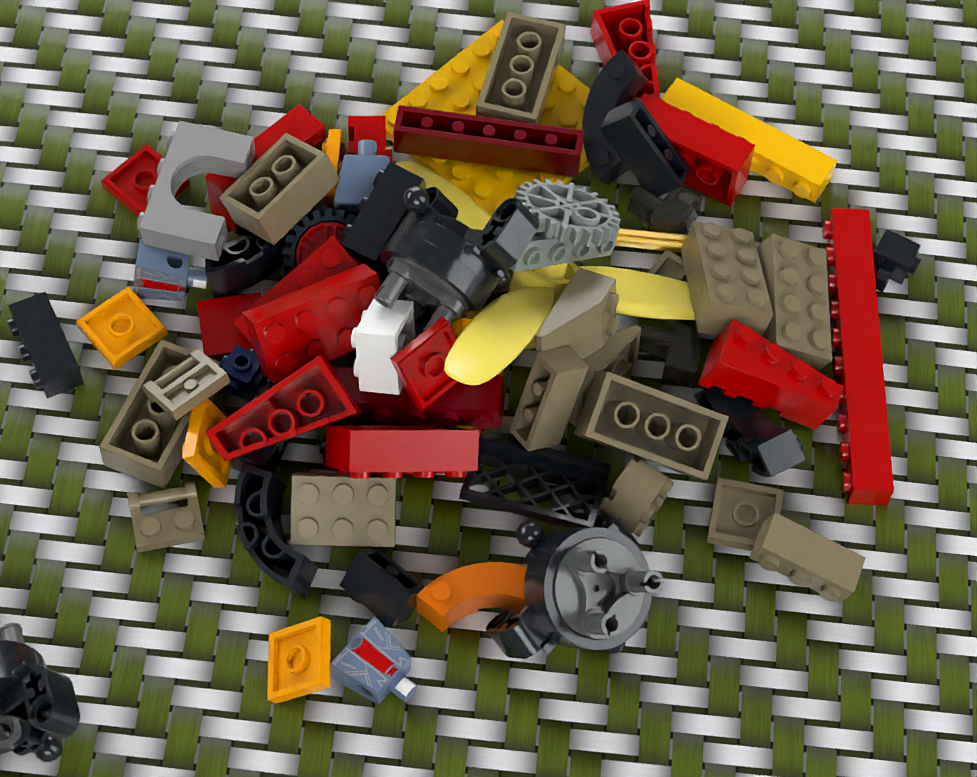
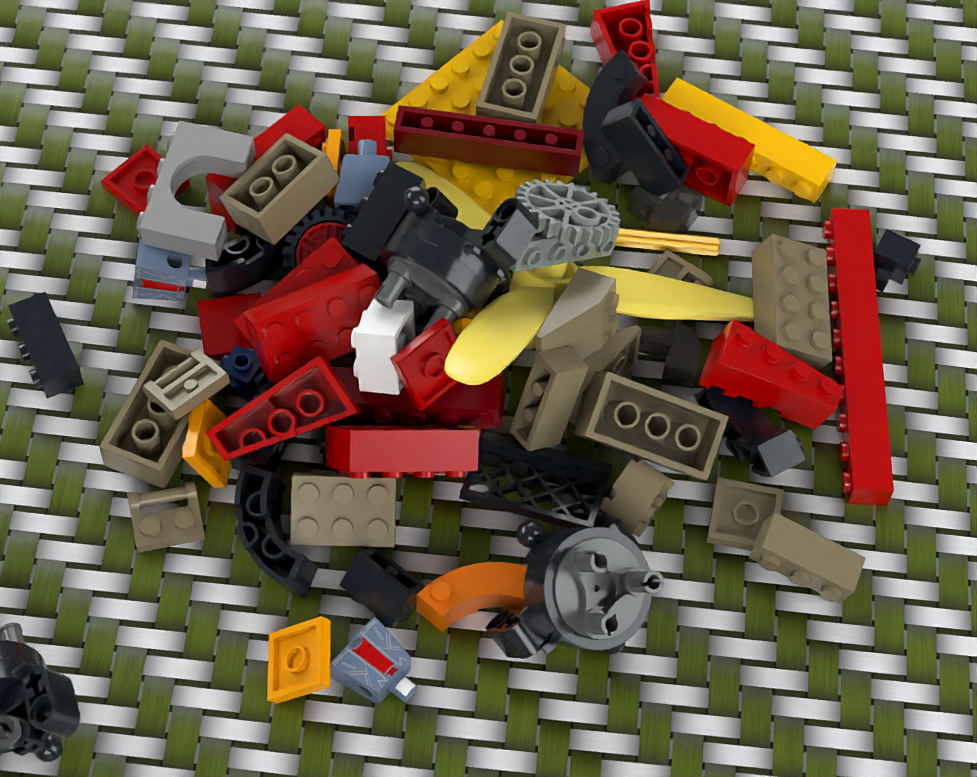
(121, 328): light orange plate -> none
(725, 278): dark tan brick -> none

